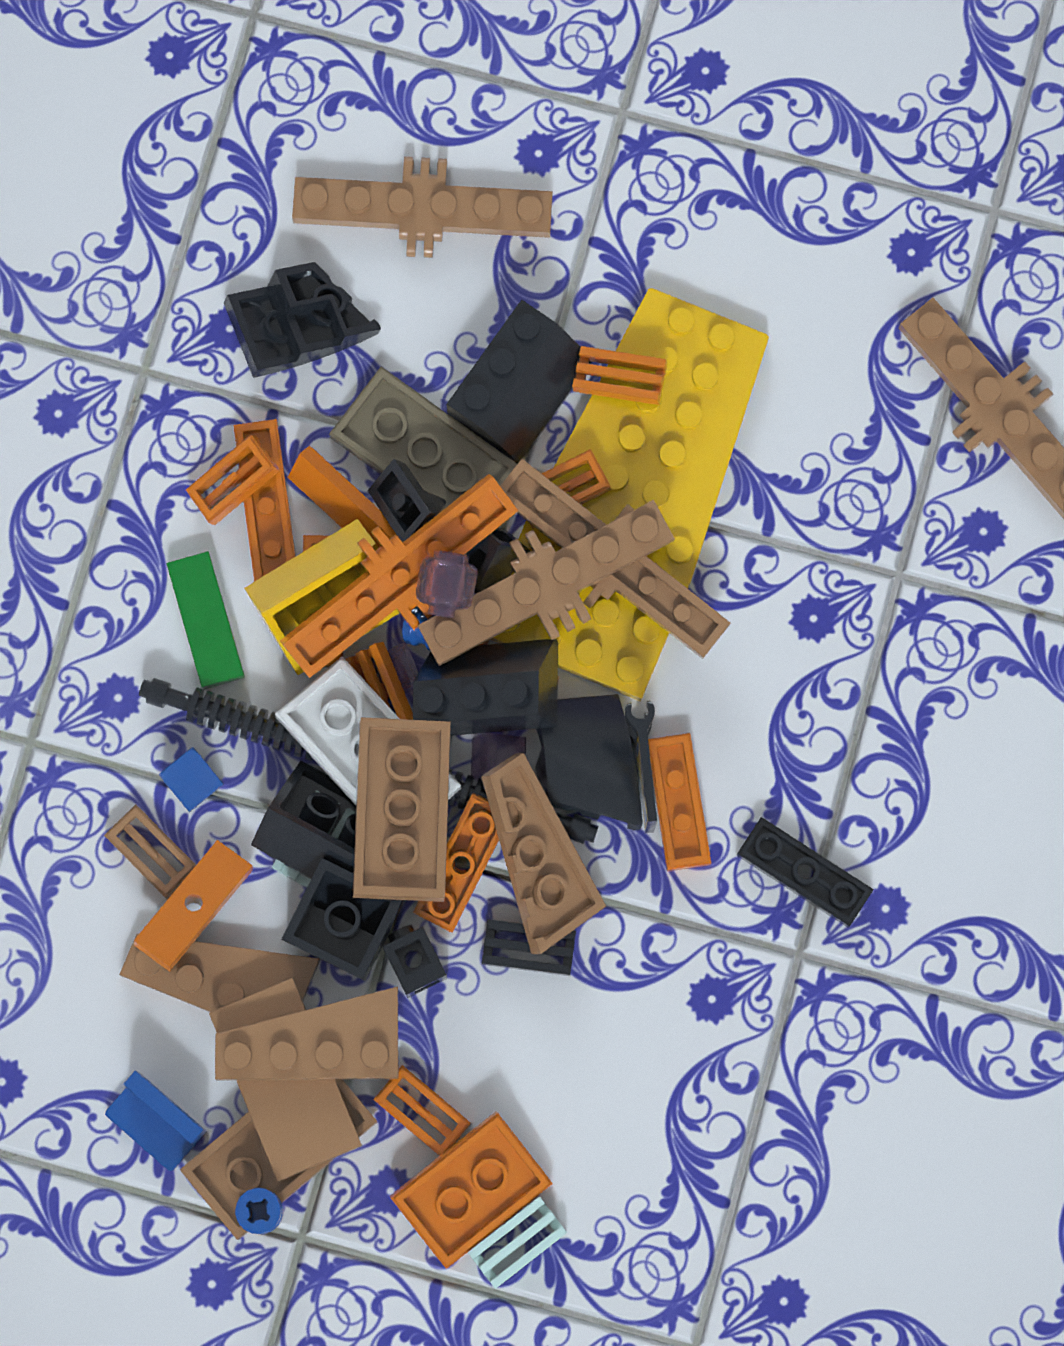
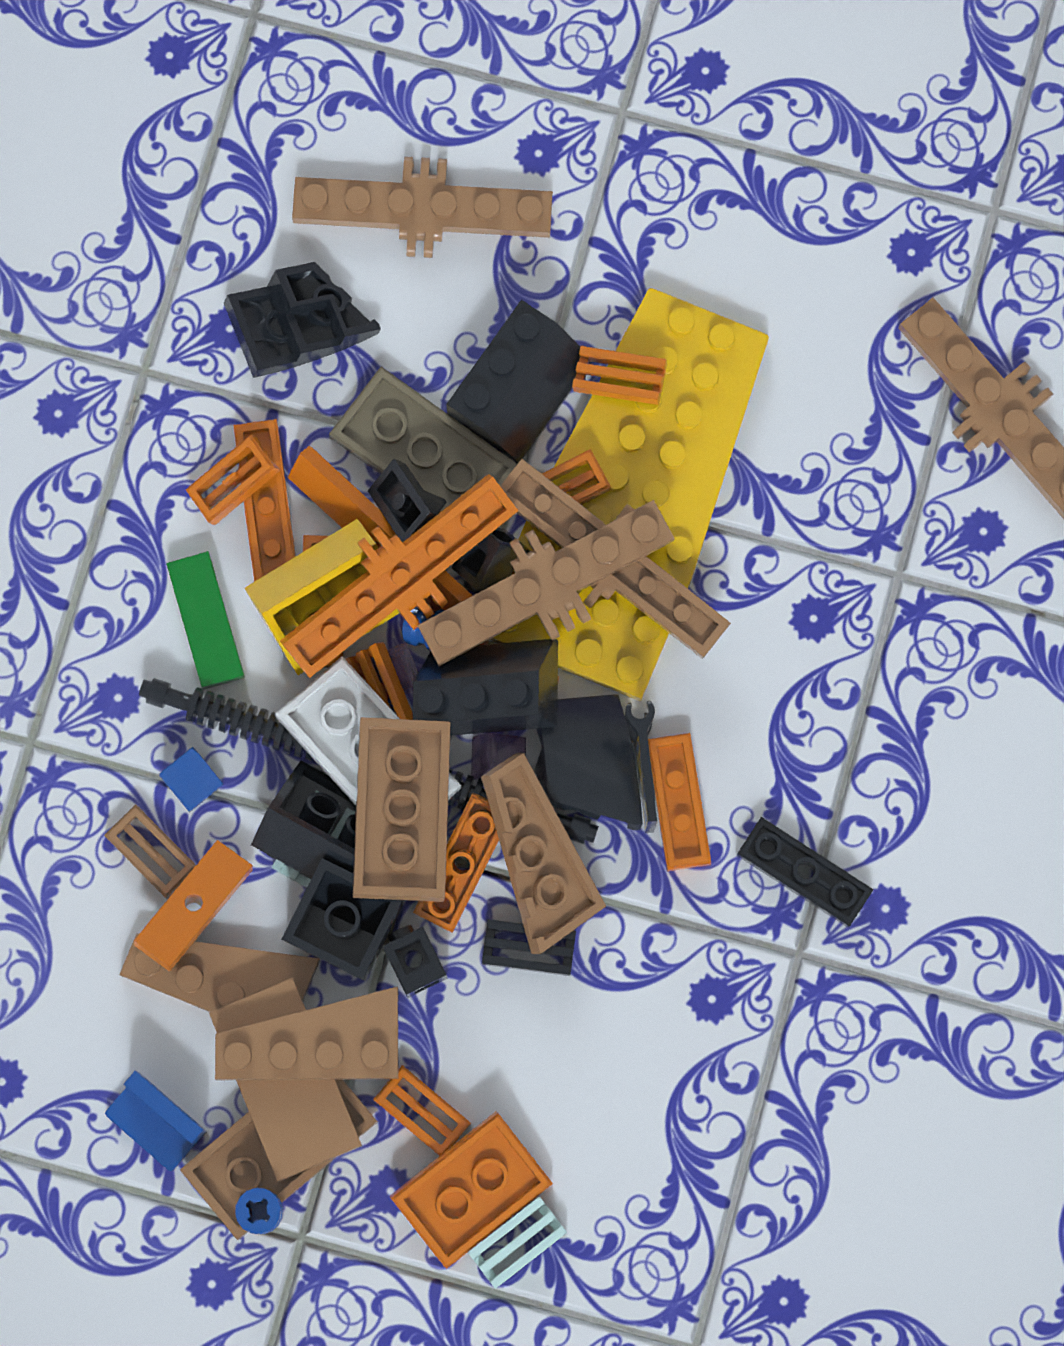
(446, 583): clear purple head -> none

